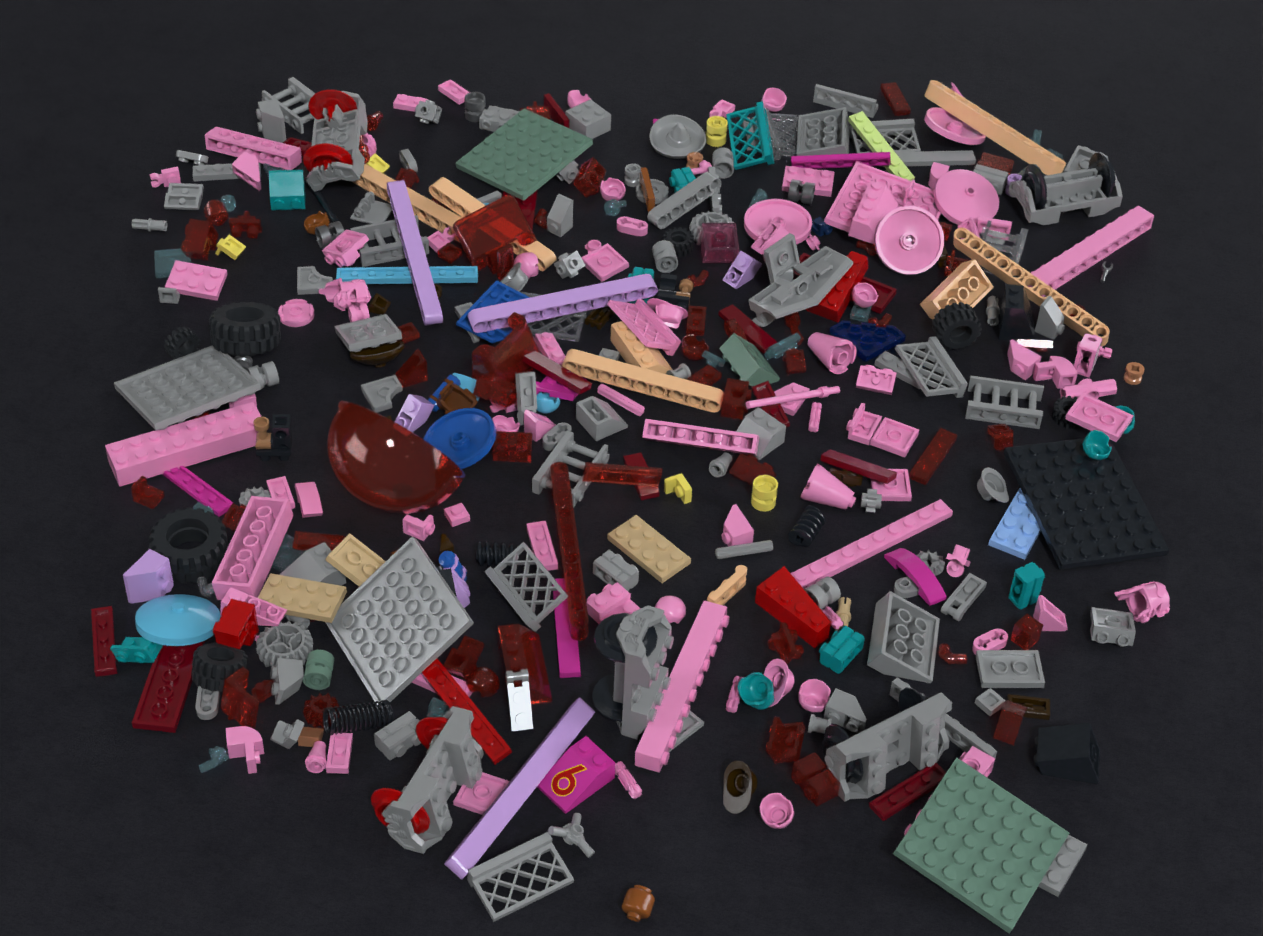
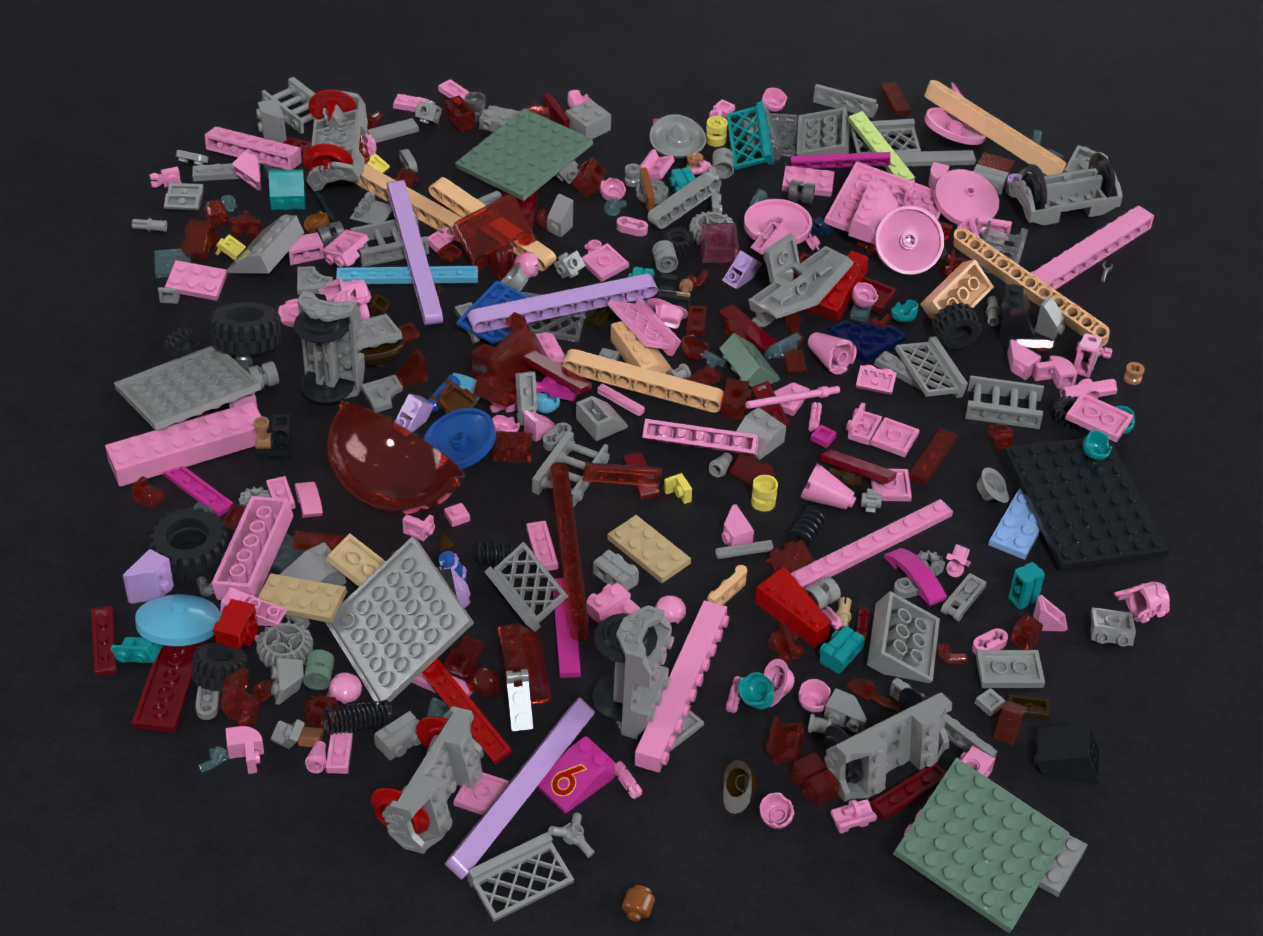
(268, 246): none -> light grey slope
(306, 249): none -> bright pink slope
(329, 348): none -> light grey piece
(345, 687): none -> bright pink hair
(393, 130): none -> light grey tile
(460, 113): none -> clear red piece
(657, 165): none -> bright pink bracket
(792, 557): none -> clear red bracket
(823, 436): none -> dark pink plate
(853, 815): none -> bright pink hips
(862, 623): none -> dark red axle
(868, 691): none -> clear red piece
(905, 313): none -> teal hair

